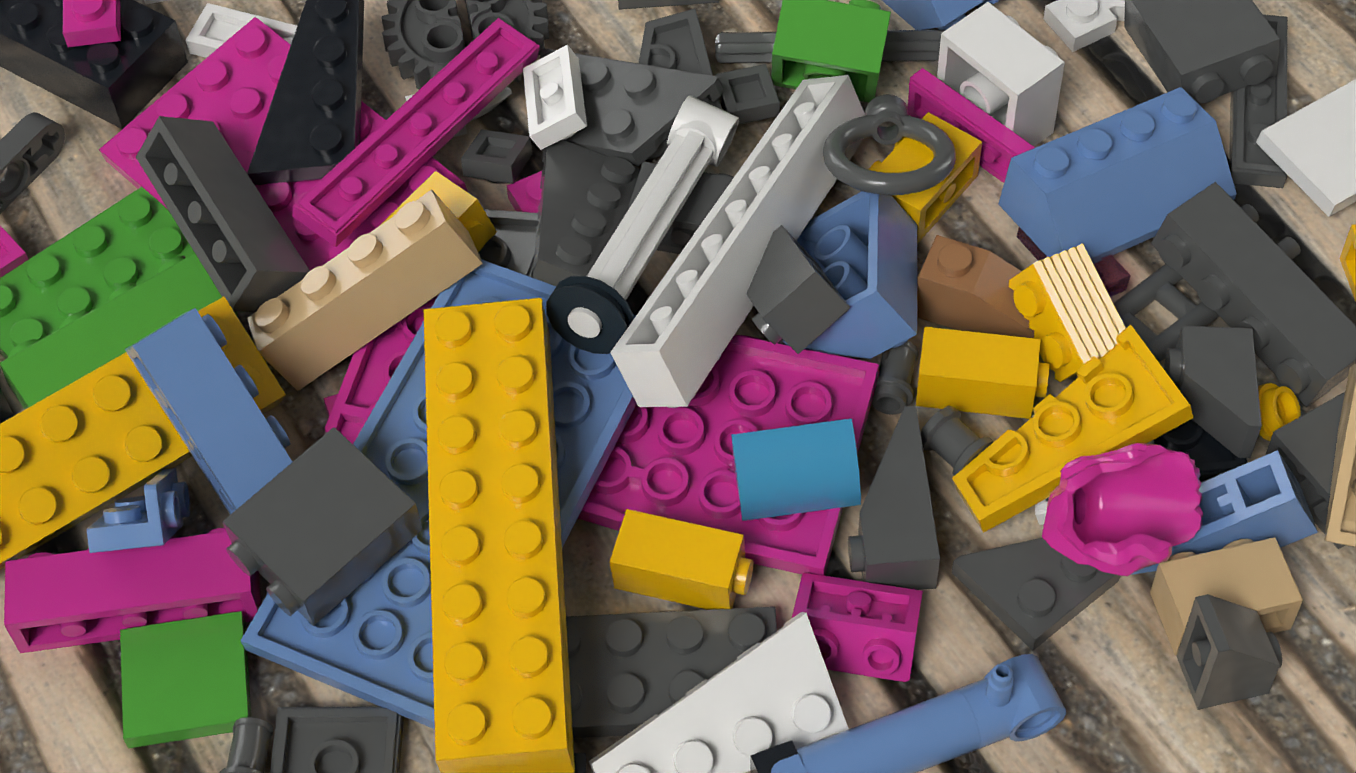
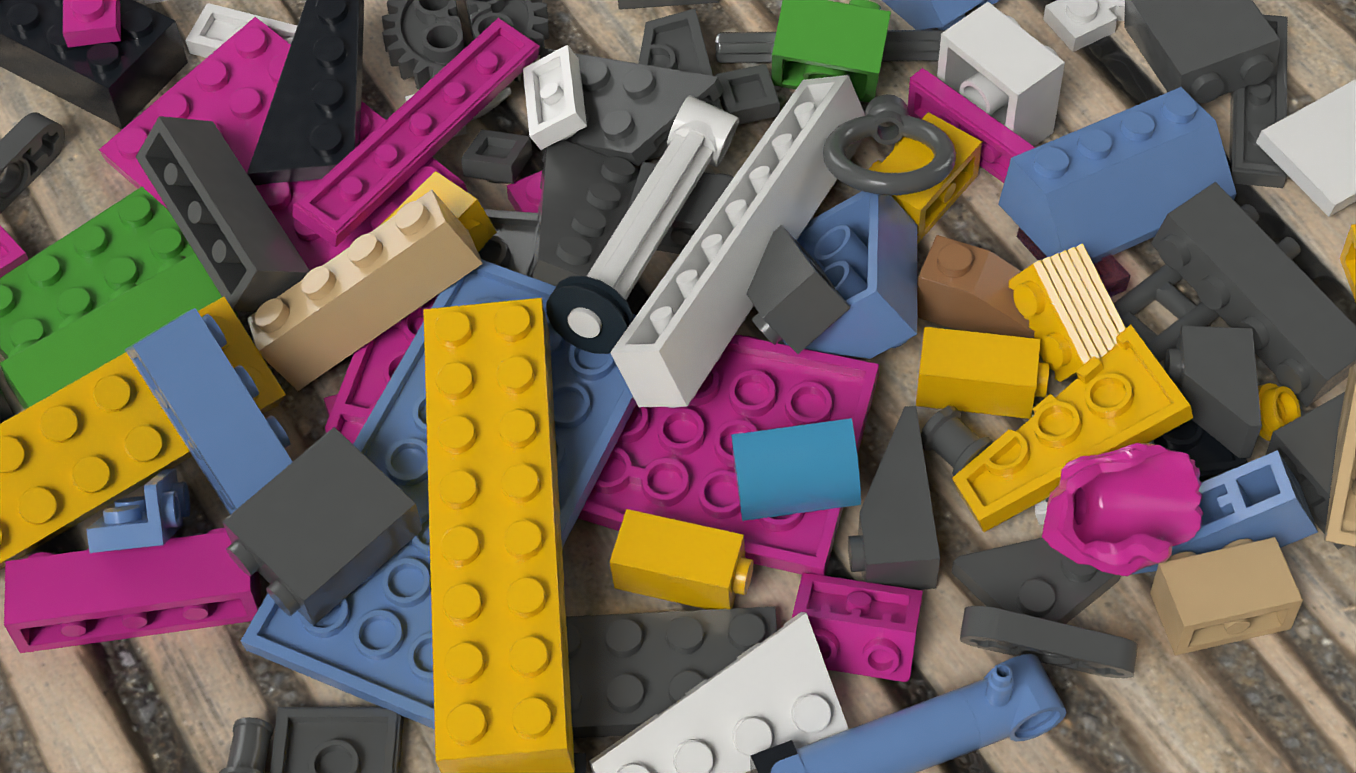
(184, 679): bright green tile -> none
(894, 379): dark grey pin -> none
(1049, 641): none -> dark grey beam
(1227, 653): dark grey slope -> none

